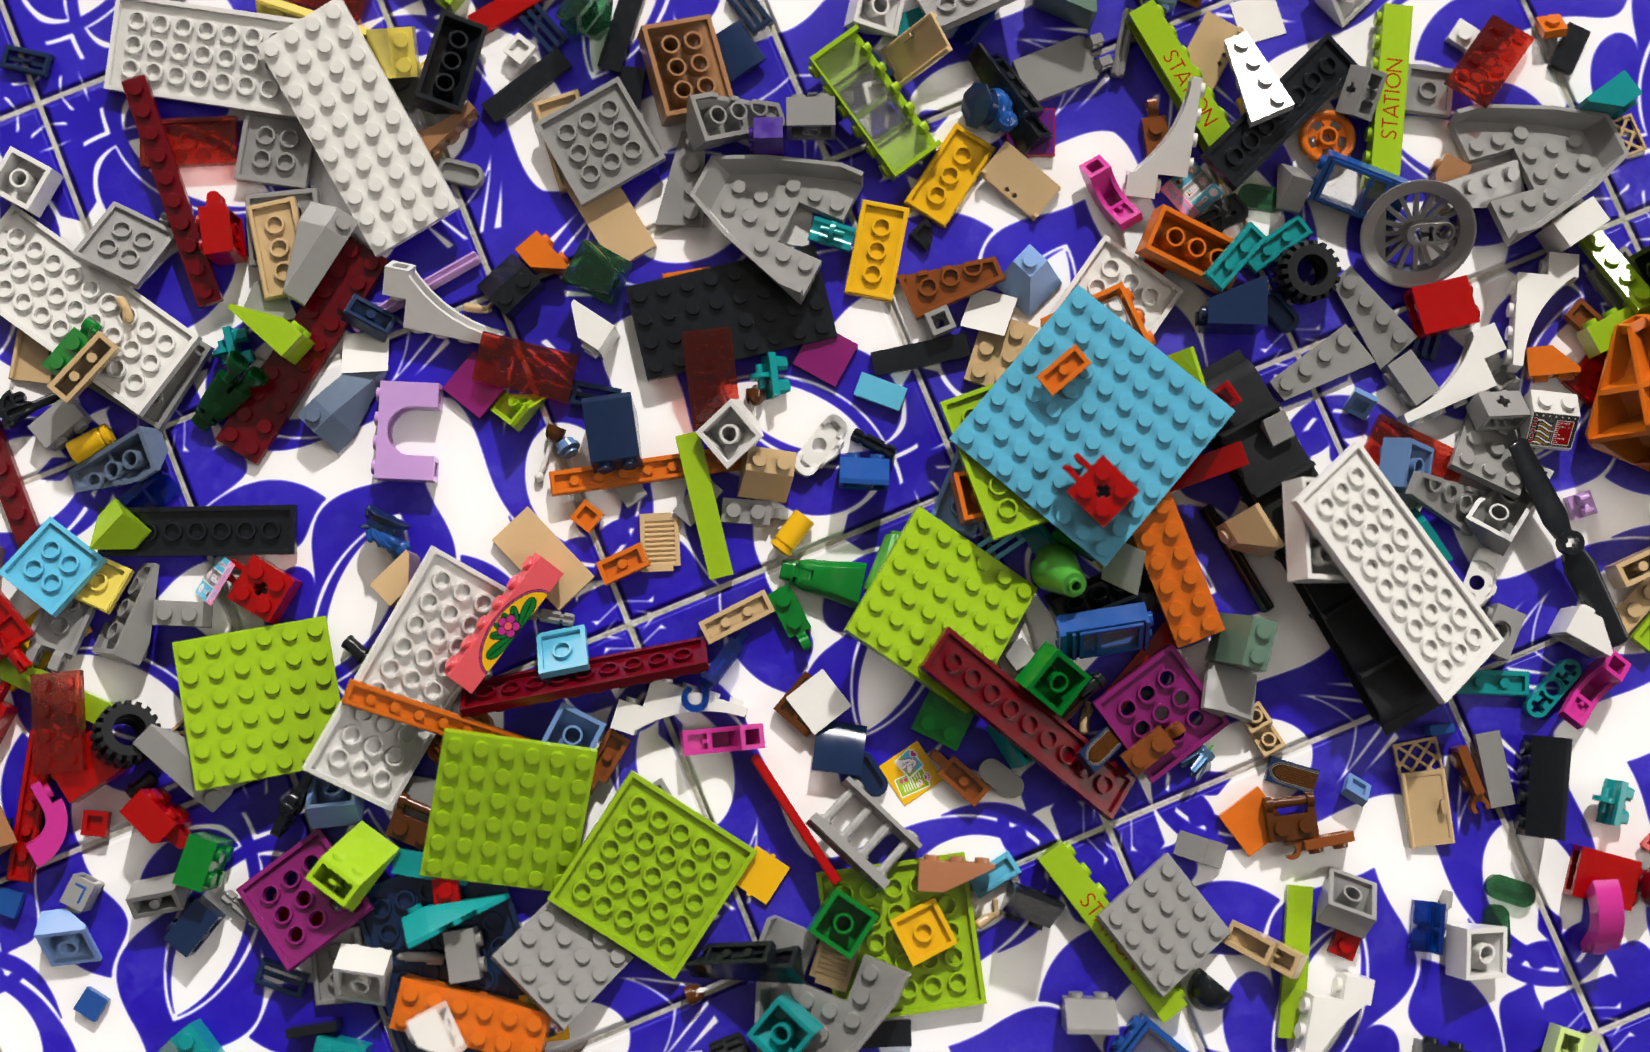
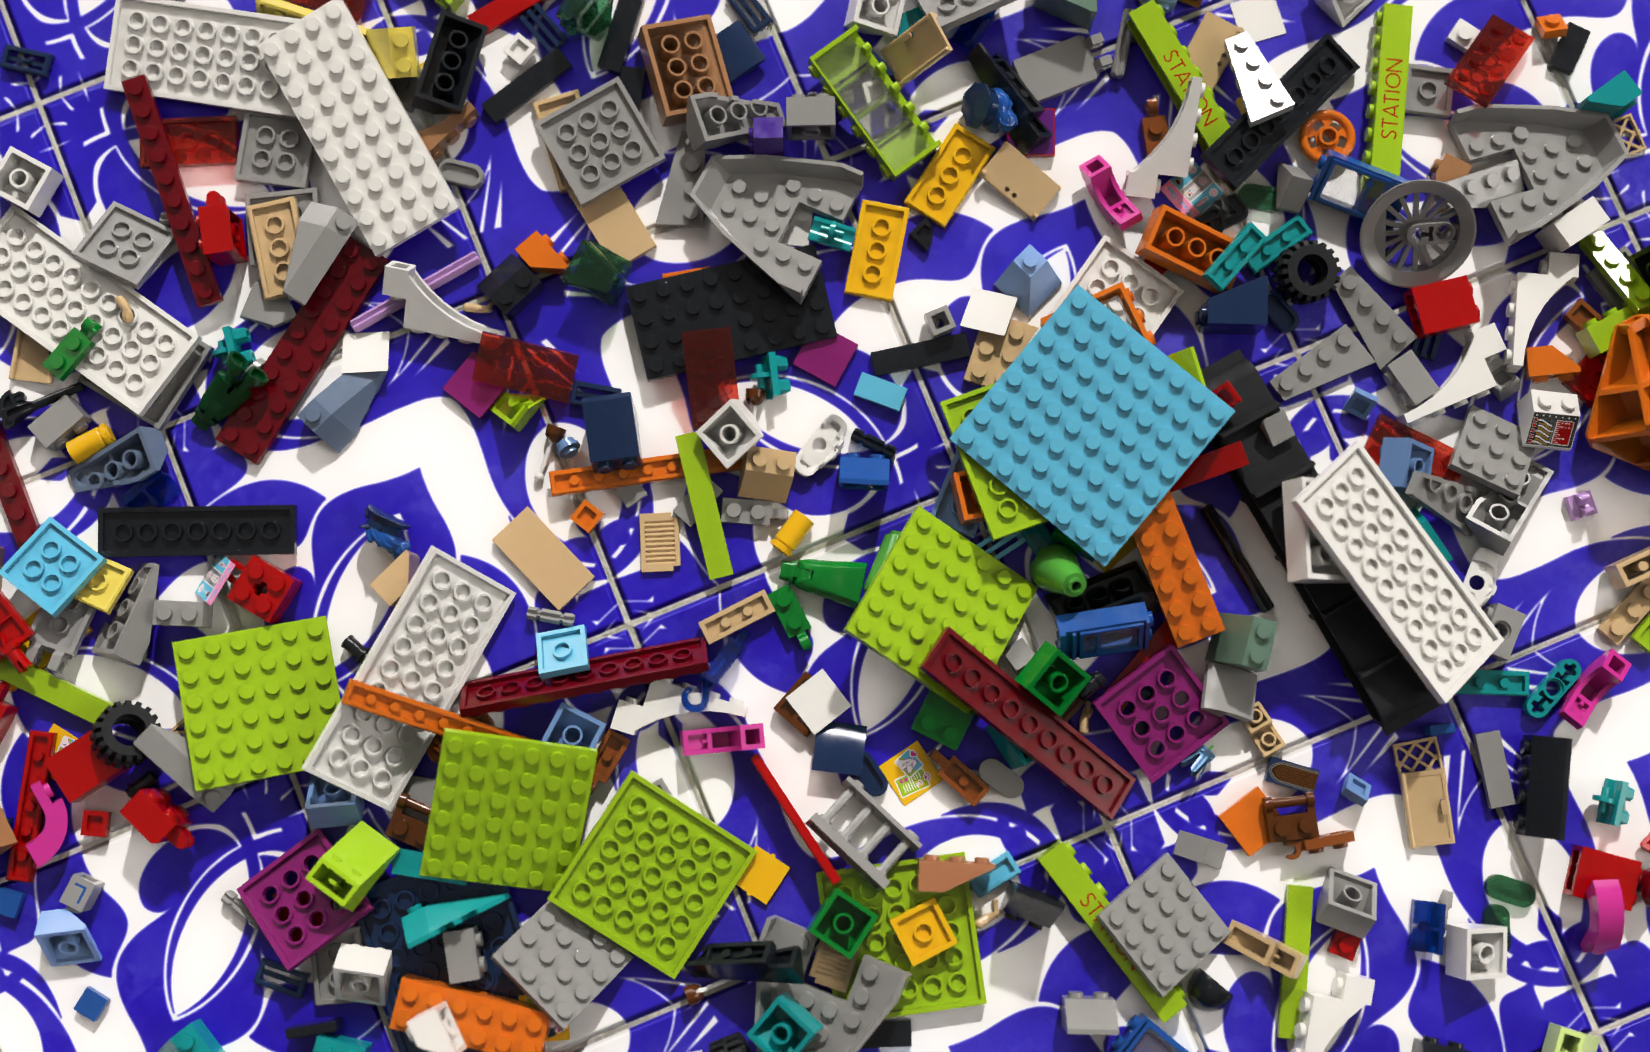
(58, 722): clear red plate -> none
(84, 367): tan brick -> none
(118, 529): lime slope -> none
(156, 896): light grey brick -> none
(193, 926): dark blue brick -> none
(203, 861): green brick -> none
(286, 338): lime slope -> none
(291, 806): black piece -> none
(369, 318): dark blue slope -> none
(395, 400): lavender arch -> none
(428, 957): light grey piece -> none
(446, 890): red plate -> none
(502, 623): coral brick -> none
(593, 331): white slope -> none
(623, 564): orange plate -> none
(949, 284): dark orange wing -> none
(1063, 370): orange plate -> none
(1098, 749): tile -> none
(1101, 475): red hinge -> none
(1125, 568): white sticker -> none
(1151, 747): dark orange plate -> none
(1250, 533): tan slope -> none
(1361, 92): light grey brick -> none
(1469, 780): dark orange plate -> none
(1498, 410): light grey brick -> none
(1577, 563): black piece -> none
(1582, 631): white slope -> none

